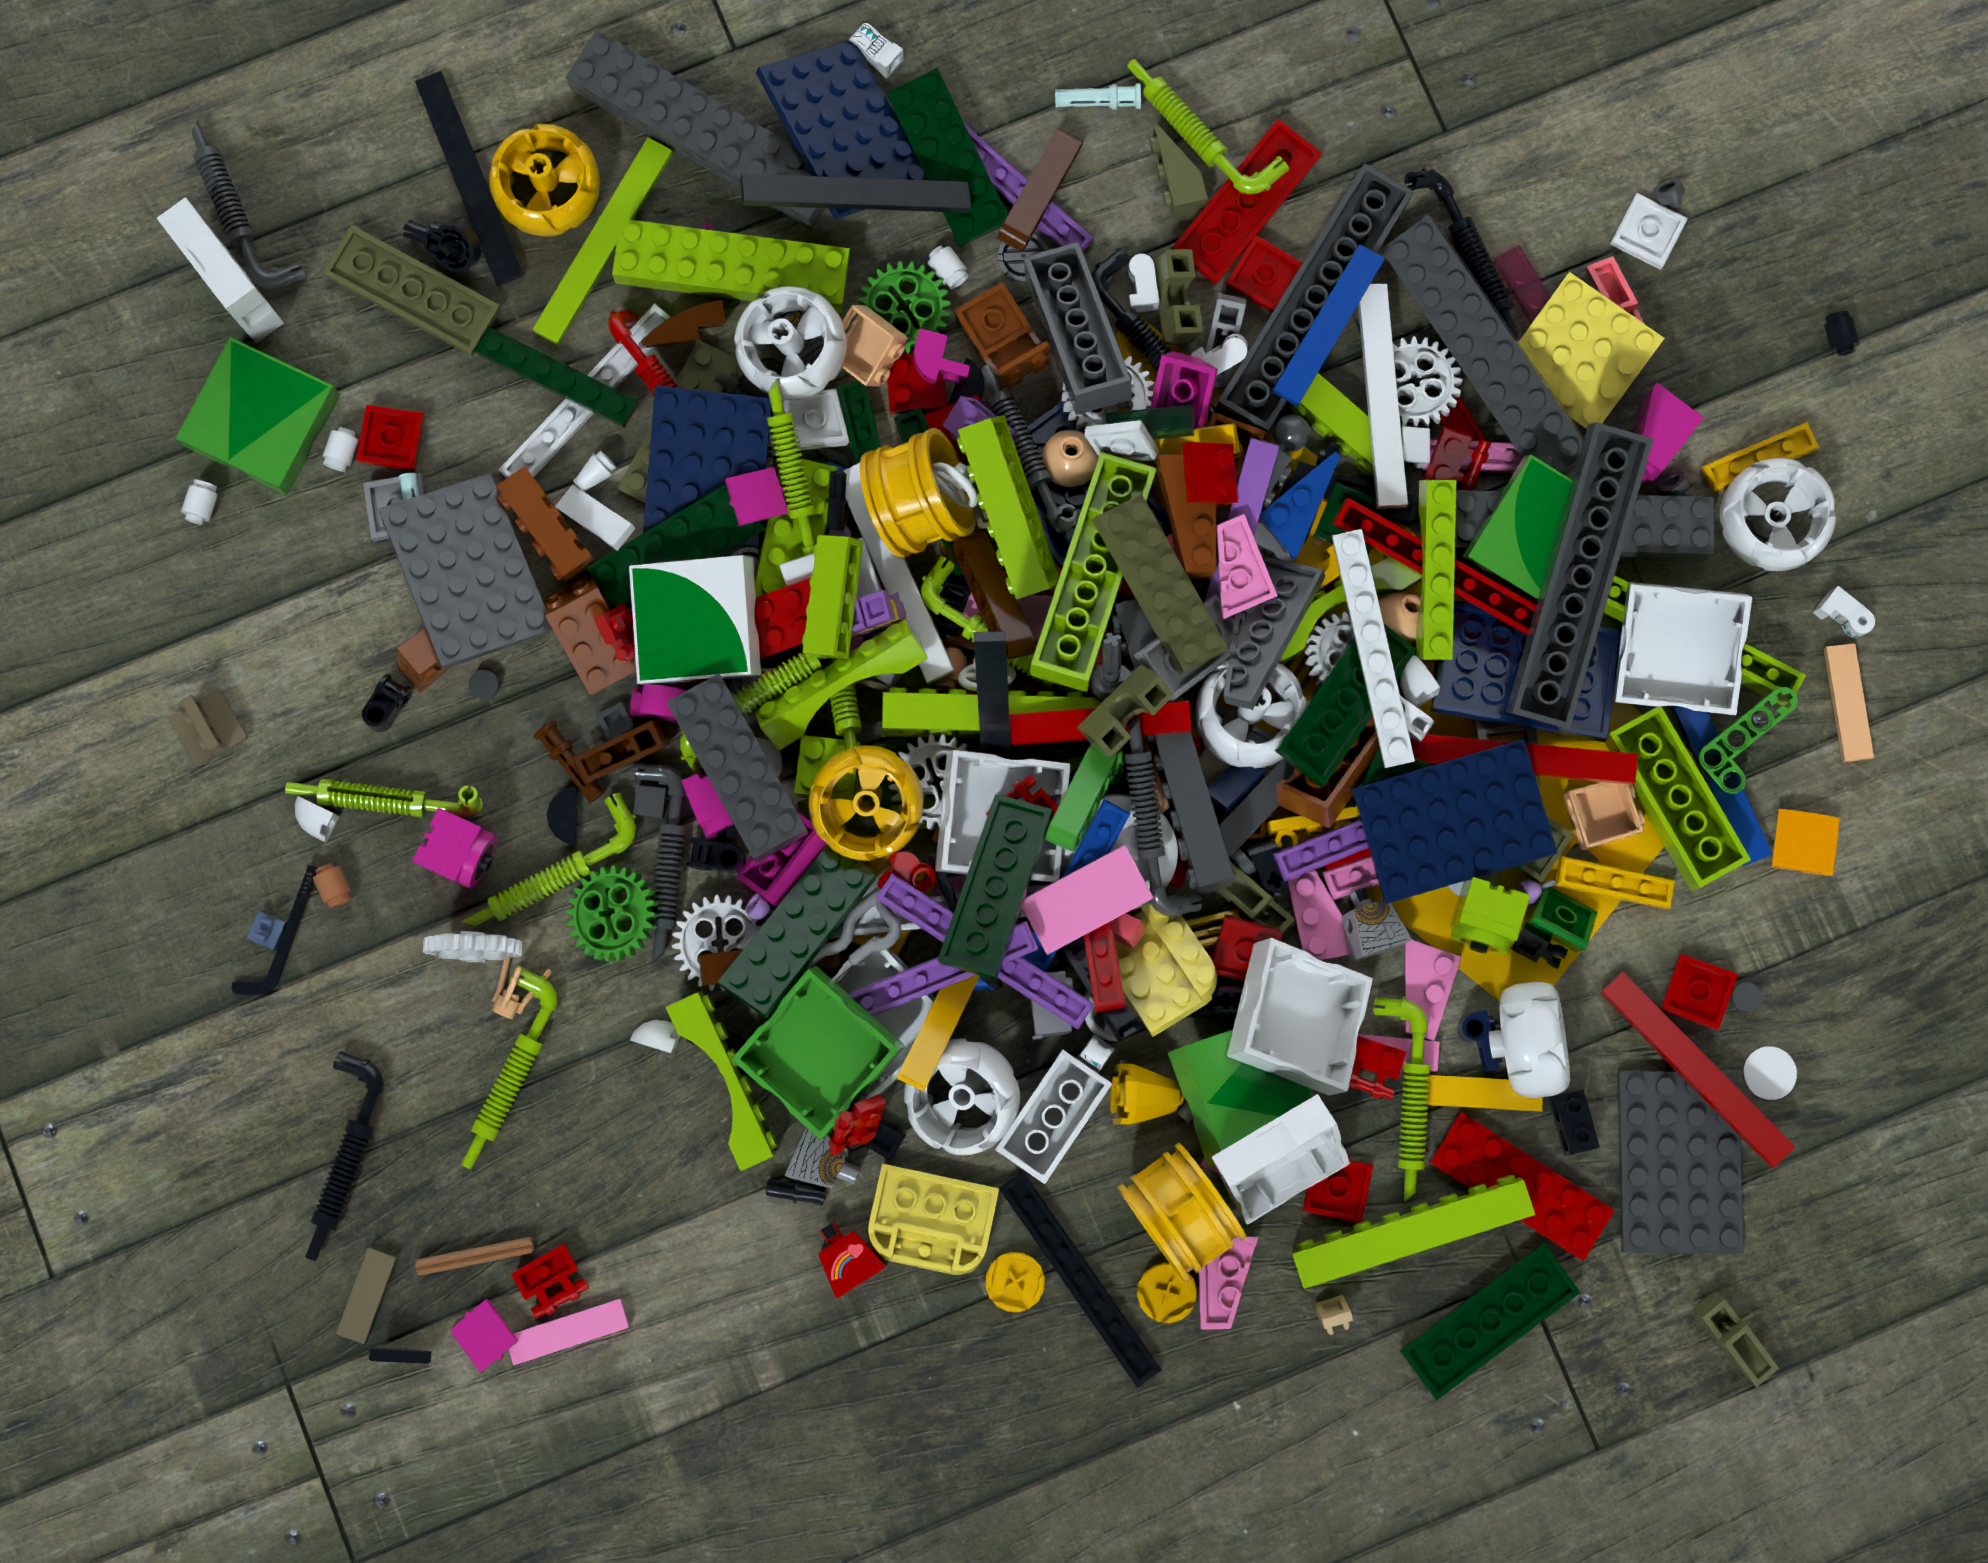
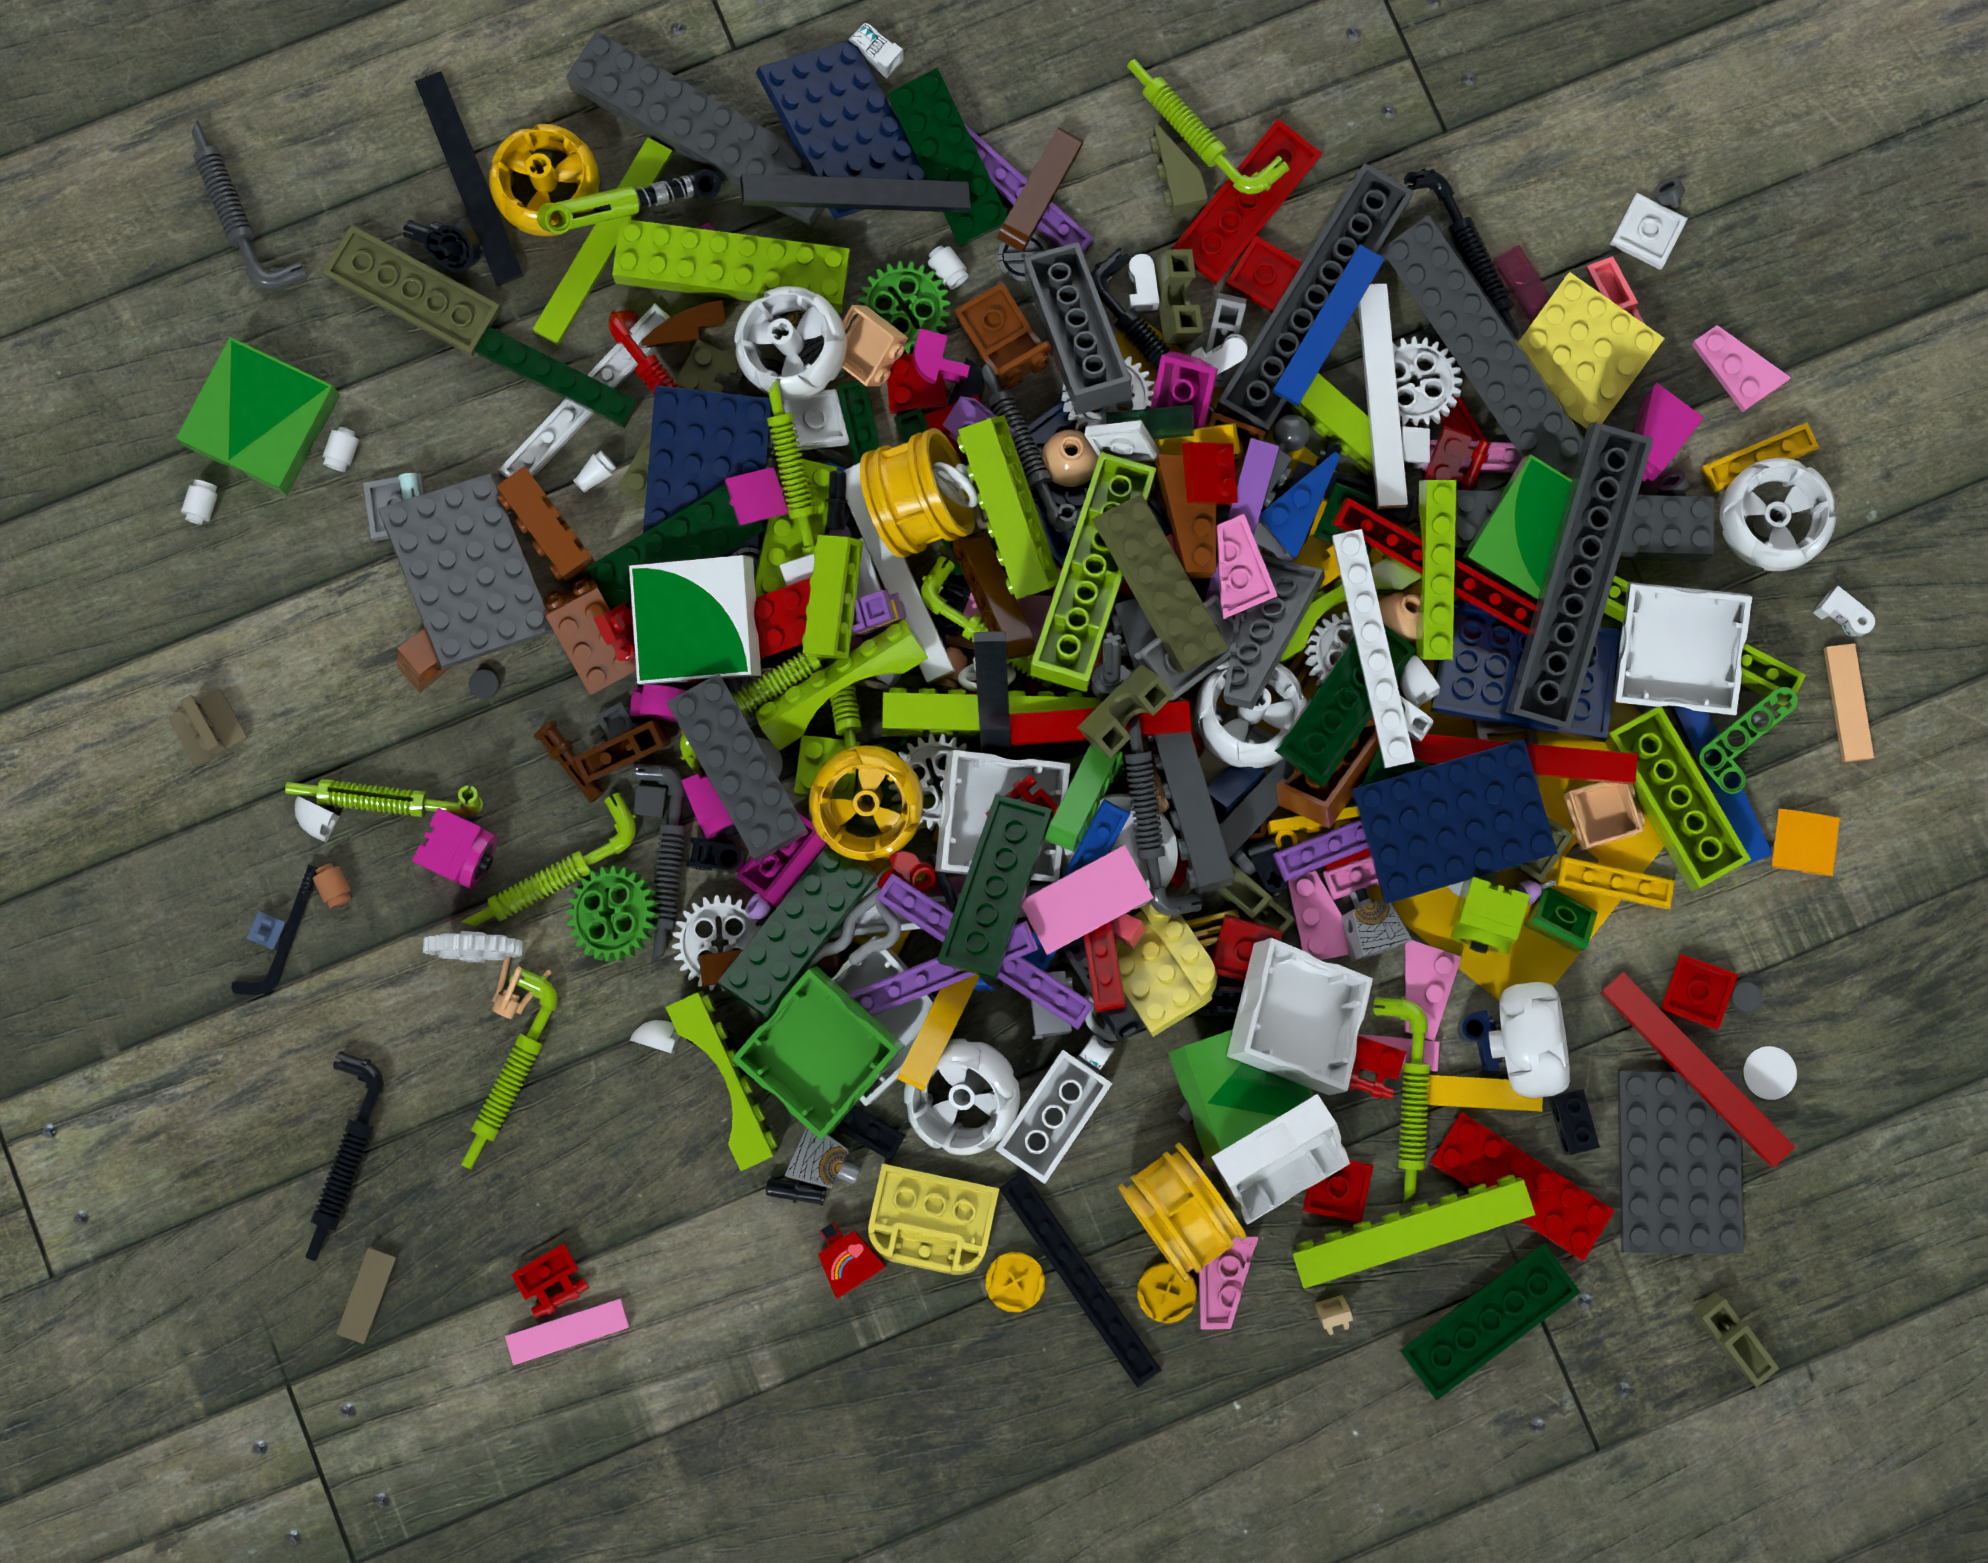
(220, 270): white tile -> none
(386, 701): black piece -> none
(390, 437): red plate -> none
(400, 1355): black tile -> none
(474, 1256): medium nougat axle -> none
(484, 1335): dark pink piece -> none
(563, 815): black tile -> none
(595, 517): white tile -> none
(625, 201): none -> piece
(857, 1125): red plate -> none
(1112, 97): light aqua pin -> none
(1142, 1095): yellow cone -> none
(1535, 944): black plate -> none
(1738, 368): none -> bright pink wing
(1841, 333): black brick -> none

